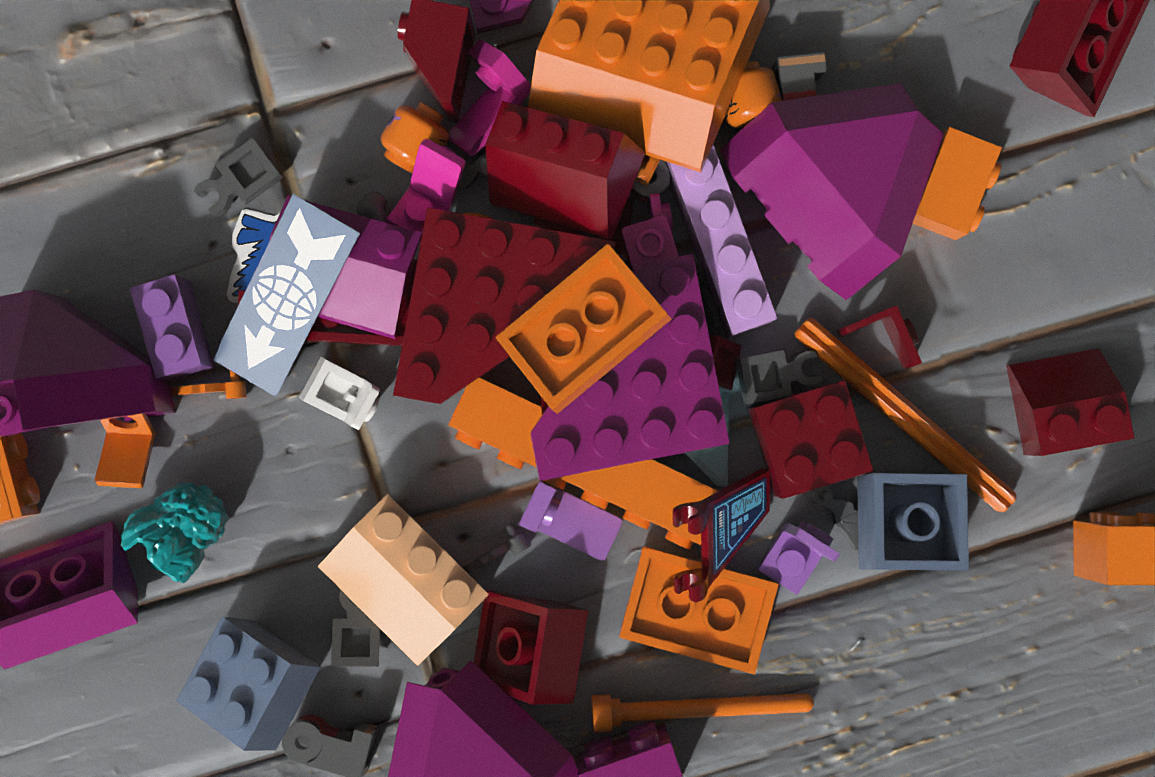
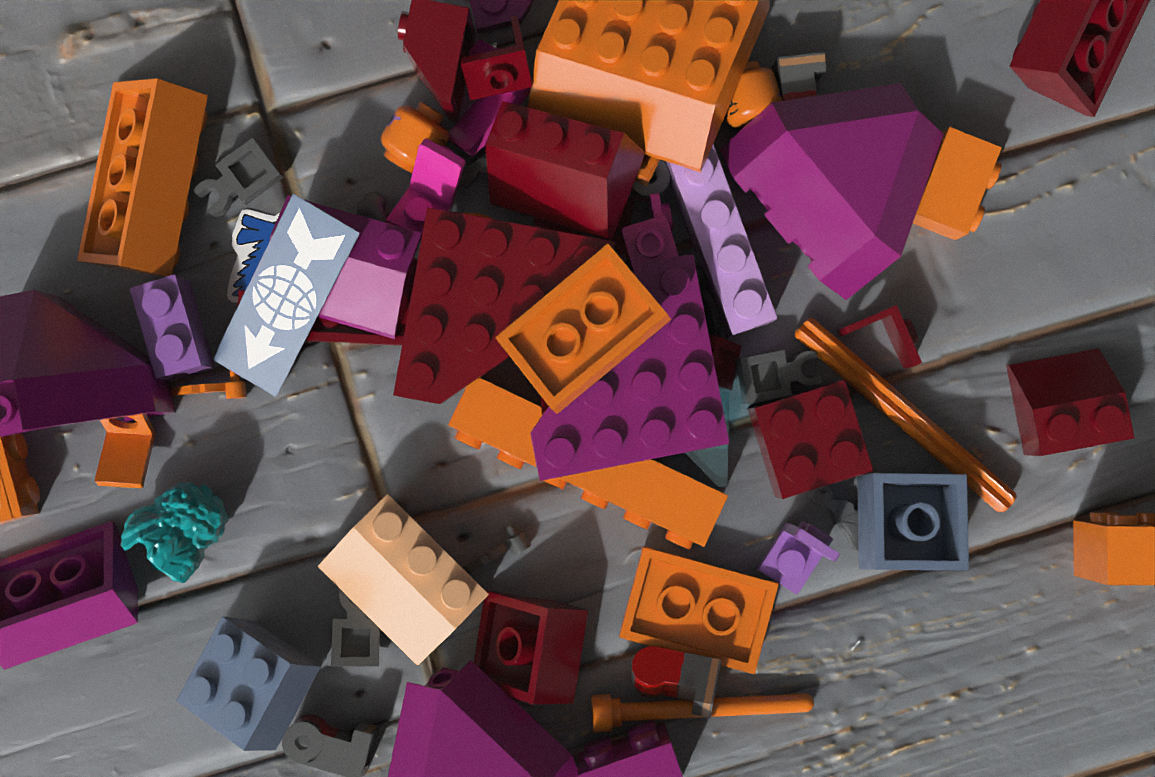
(143, 177): none -> orange slope
(341, 393): white bracket -> none
(497, 70): none -> dark red bracket
(571, 520): medium lavender bracket -> none
(676, 675): none -> leg
(724, 525): flag -> none

